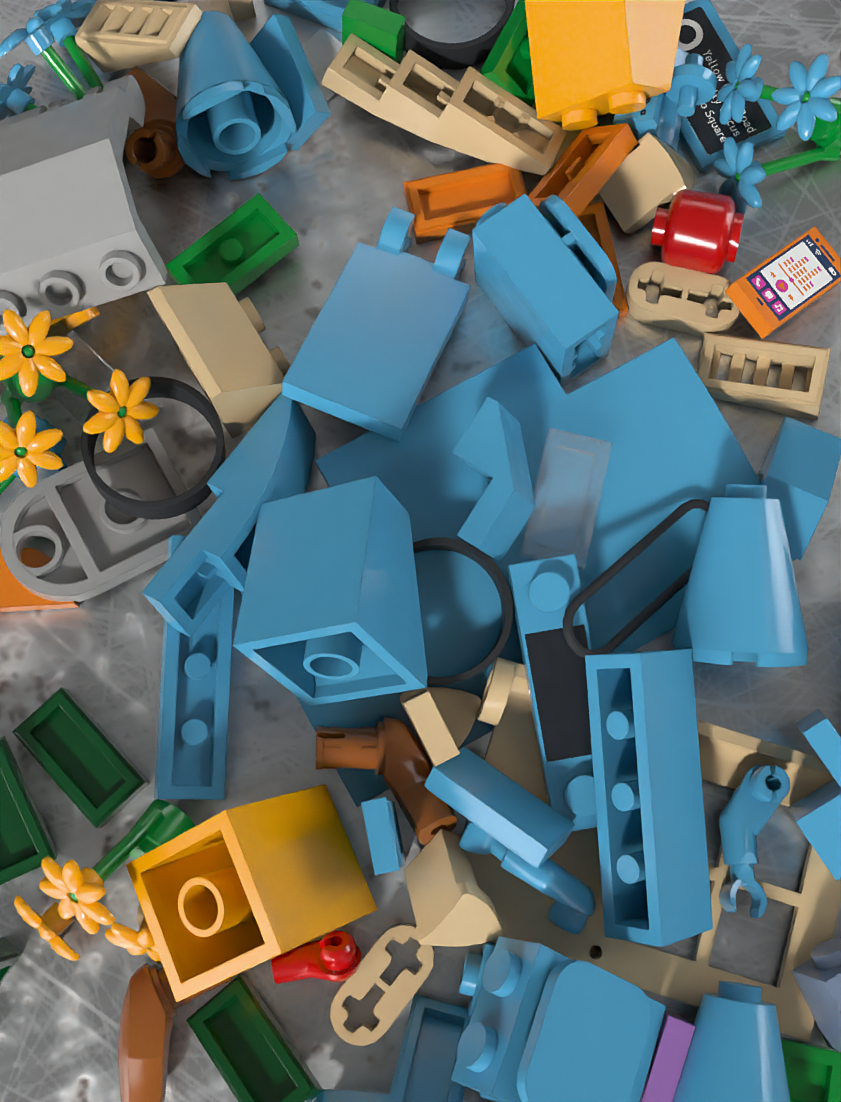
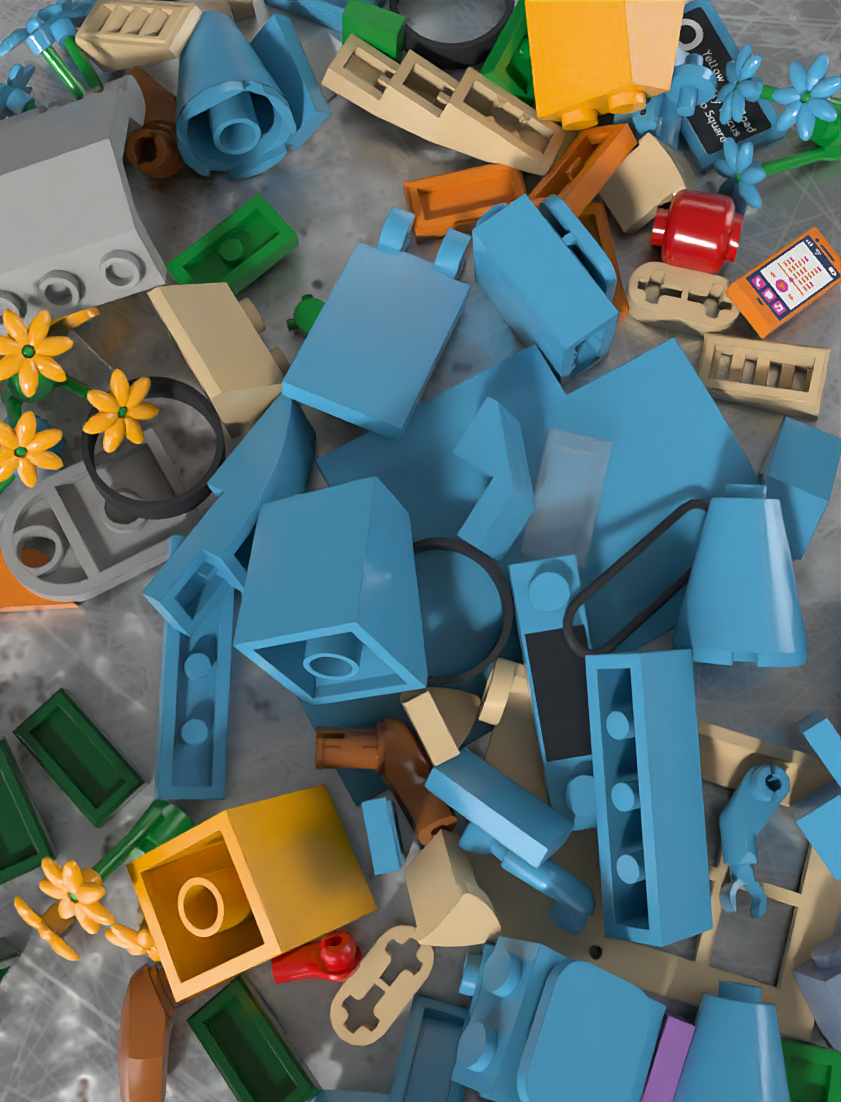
(305, 315): none -> green piece

